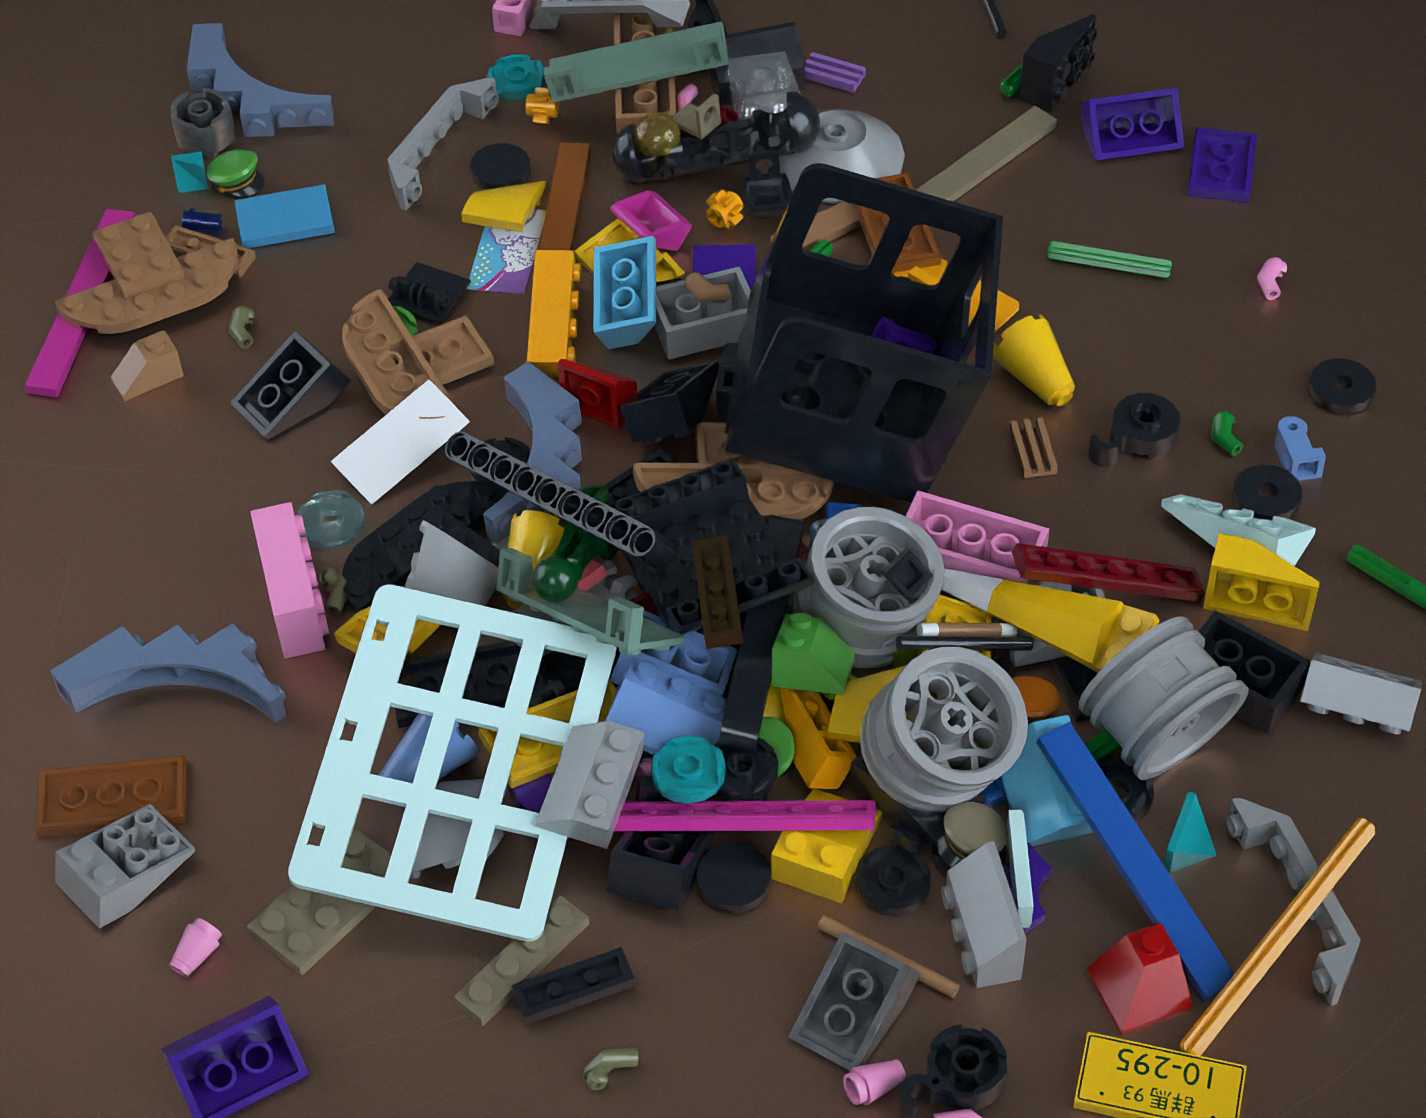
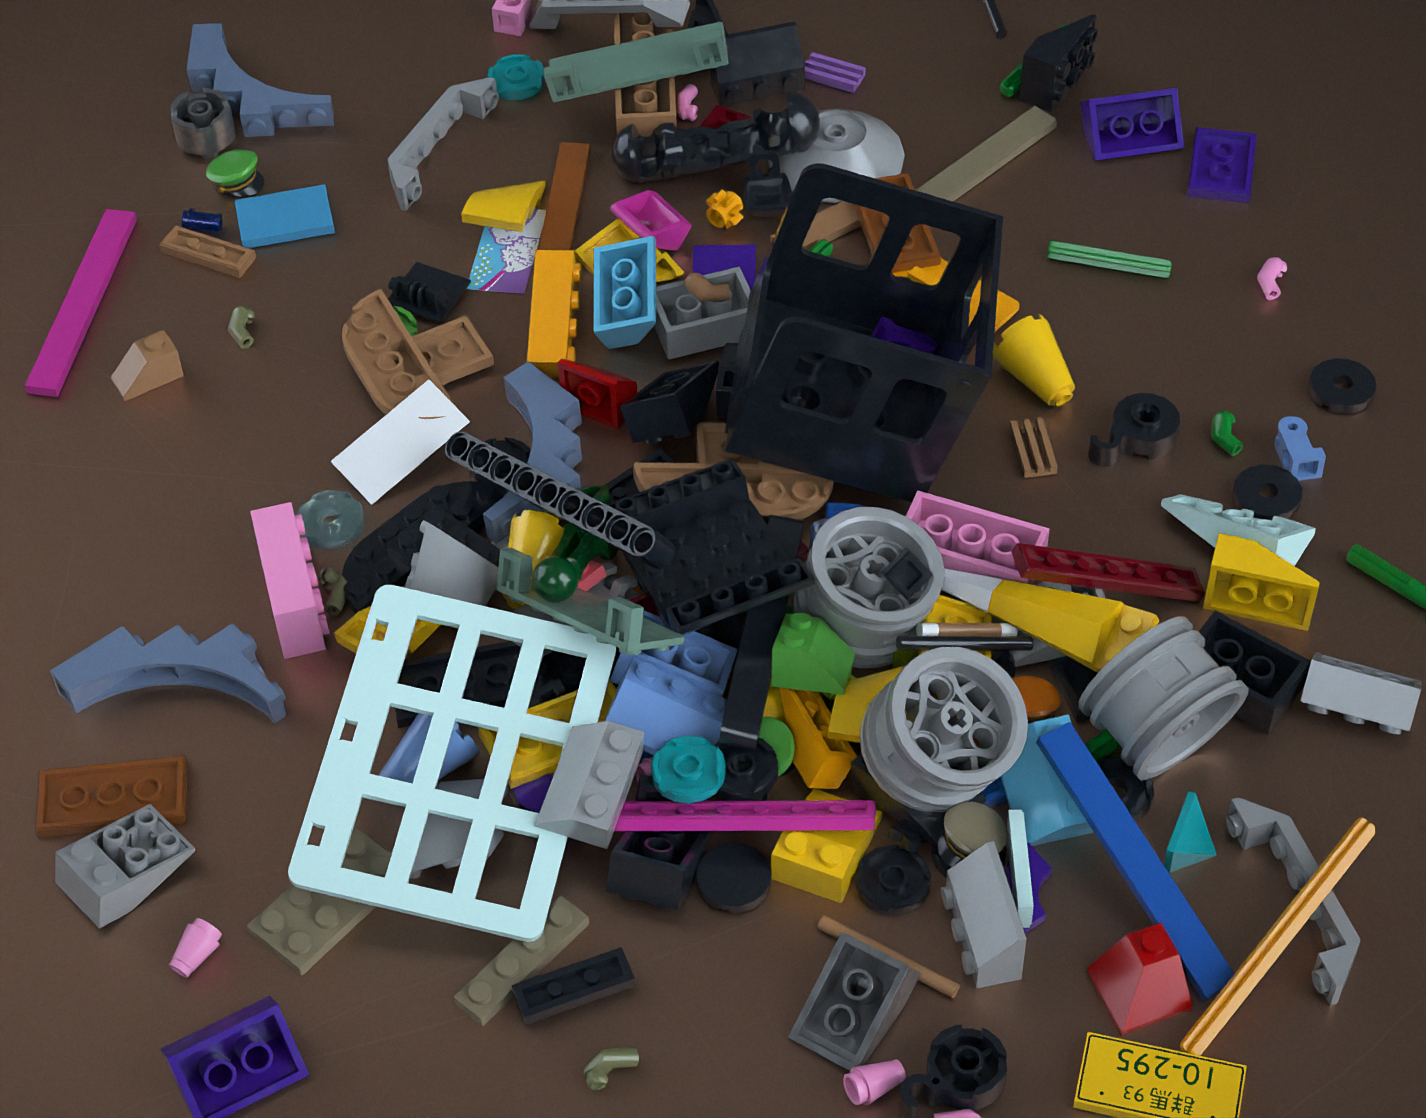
(148, 278): medium nougat plate -> none
(189, 172): teal slope -> none
(289, 387): black slope -> none
(500, 166): black tile -> none
(541, 106): light orange gear -> none
(657, 134): clear yellow hair -> none
(697, 119): dark tan bracket -> none
(717, 592): dark brown plate -> none
(760, 83): clear slope -> none

